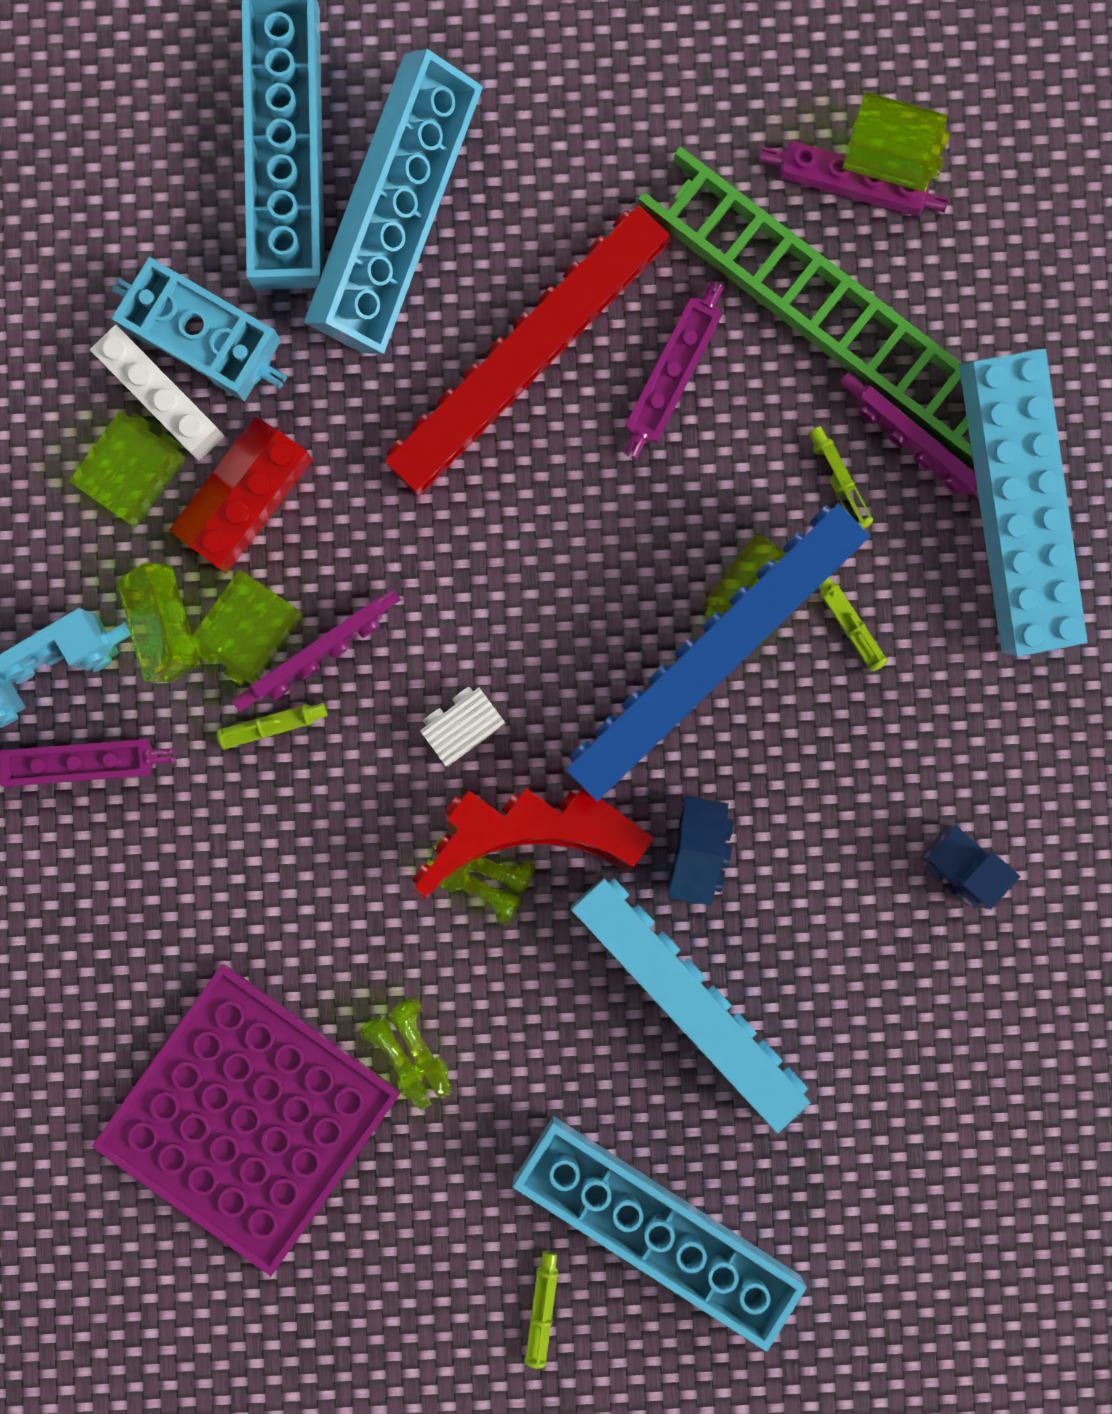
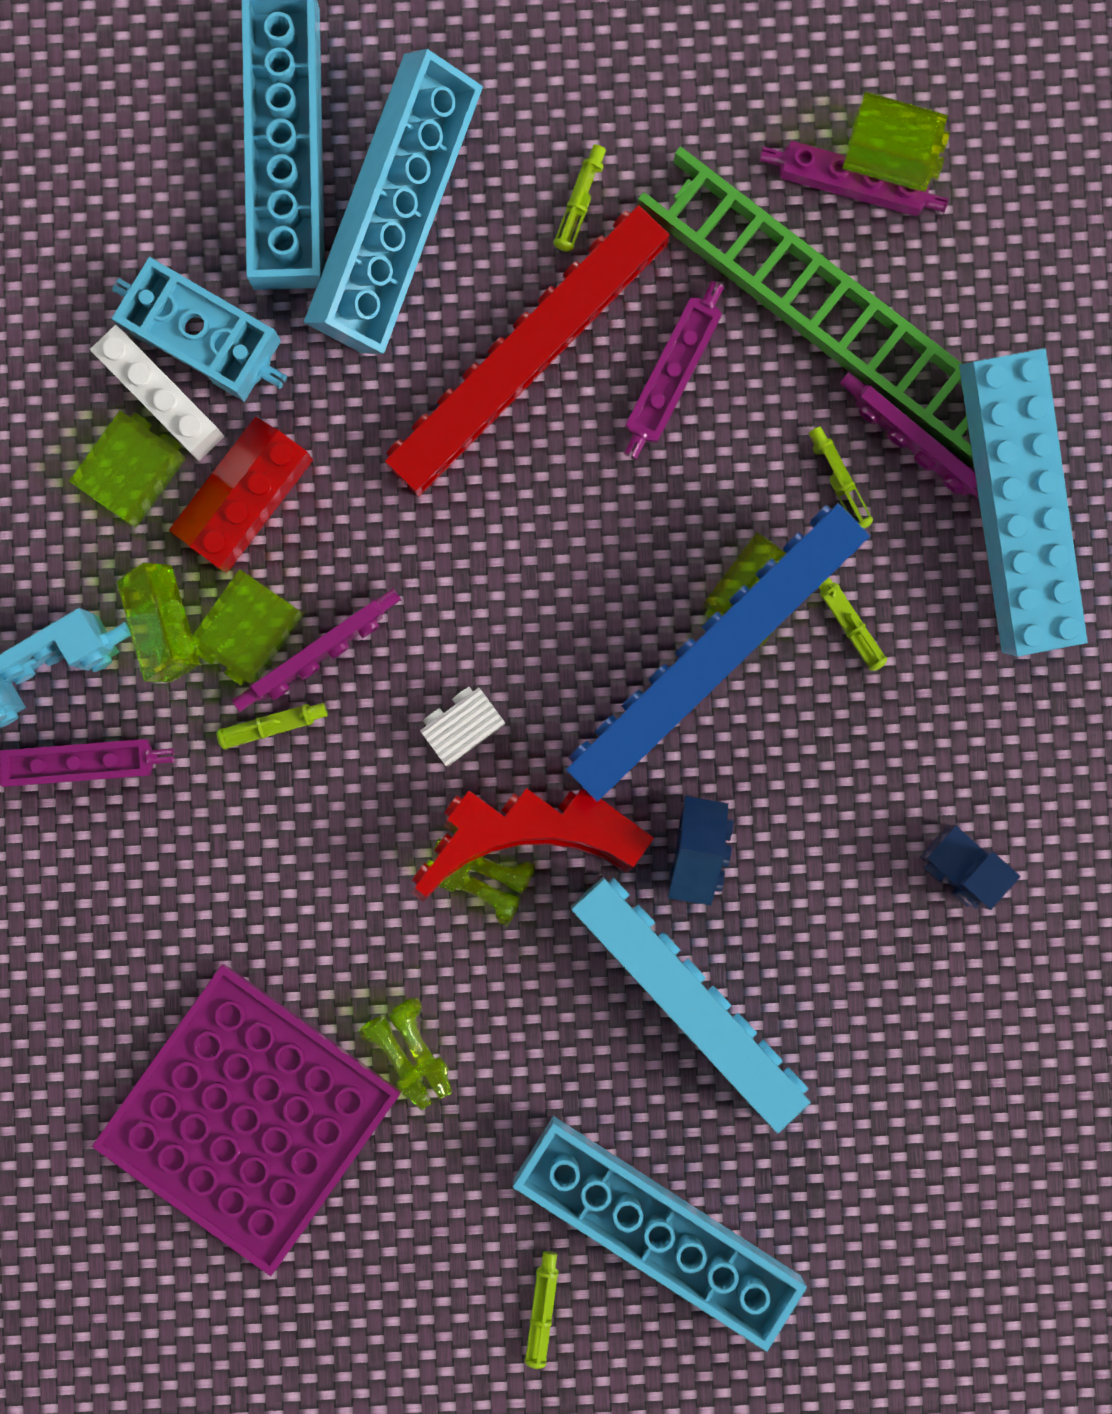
(579, 199): none -> lime piece

